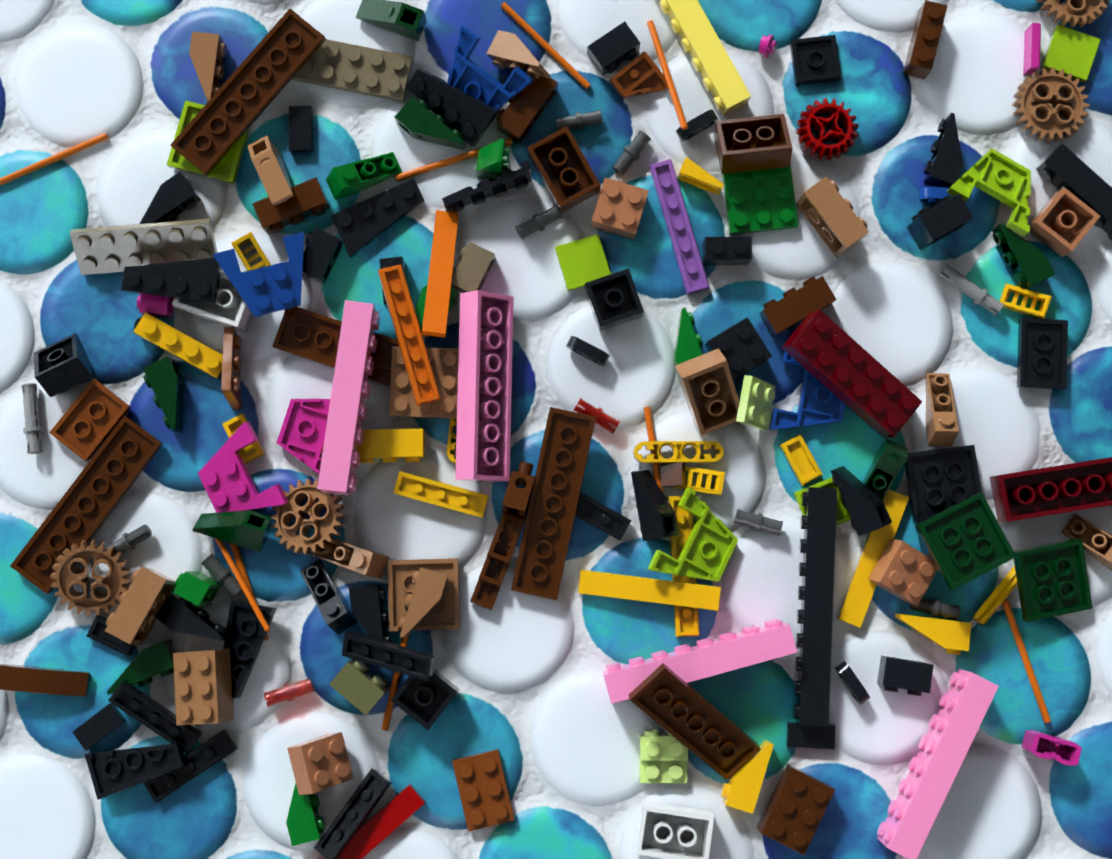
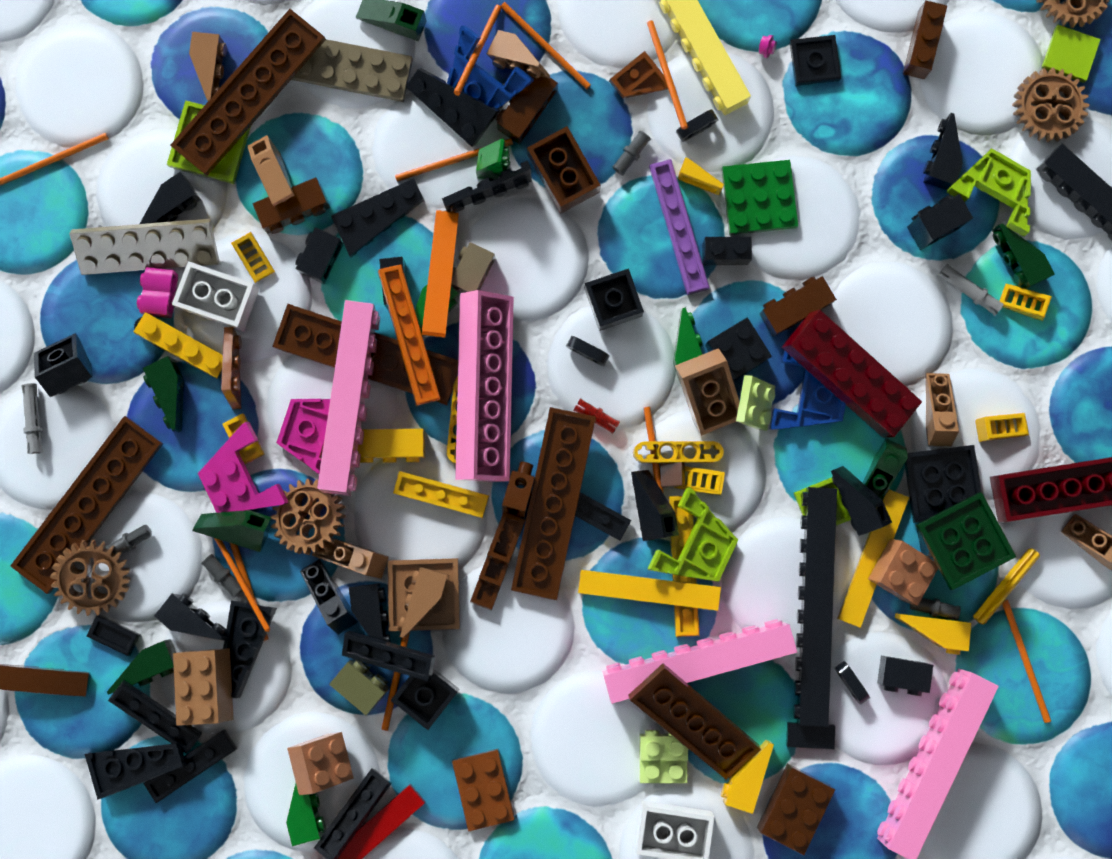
(90, 419): dark orange plate -> none
(99, 726): black tile -> none
(139, 605): medium nougat brick -> none
(182, 280): black wing -> none
(196, 588): green brick -> none
(268, 287): blue wing -> none
(289, 692): clear red pin -> none
(300, 129): black tile -> none
(362, 174): green slope -> none
(424, 126): dark green slope -> none
(445, 371): medium nougat plate -> none
(477, 50): none -> orange axle
(538, 222): dark grey pin -> none
(580, 120): dark grey pin -> none
(582, 261): lime tile -> none
(613, 49): black brick -> none
(619, 208): nougat brick -> none
(753, 143): reddish brown brick -> none
(758, 522): dark grey pin -> none
(801, 460): yellow tile -> none
(819, 124): red gear -> none
(832, 216): medium nougat brick -> none
(932, 194): blue beam -> none
(987, 428): none -> yellow slope
(1032, 43): dark pink tile -> none
(1042, 353): black plate -> none
(1051, 747): dark pink brick -> none
(1052, 580): dark green plate -> none
(1063, 222): nougat brick -> none

